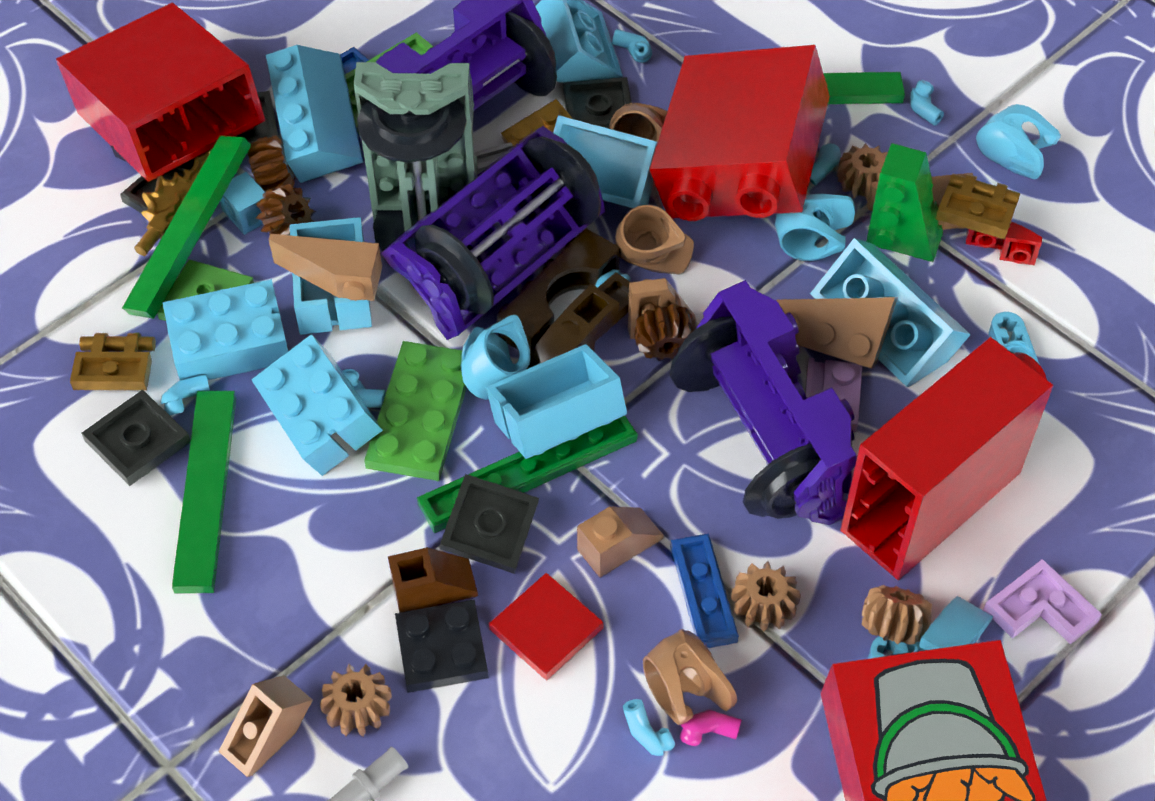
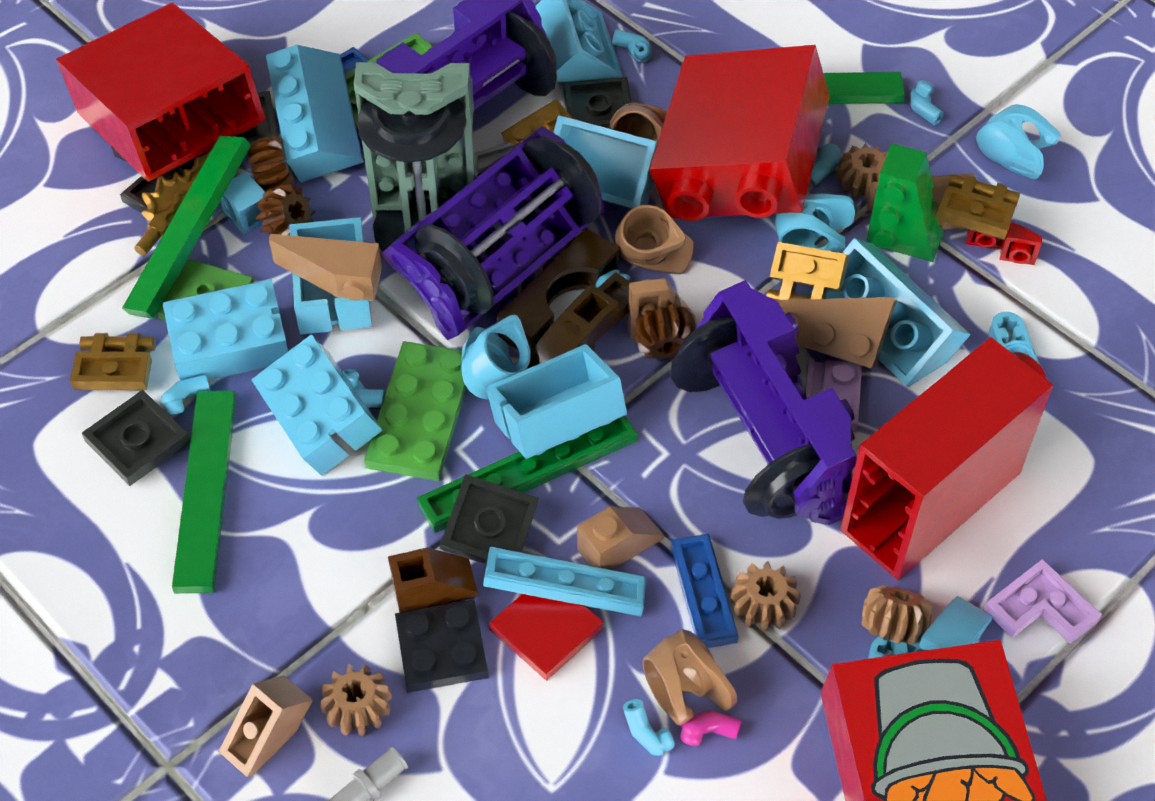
(565, 581): none -> medium azure tile
(807, 267): none -> plate

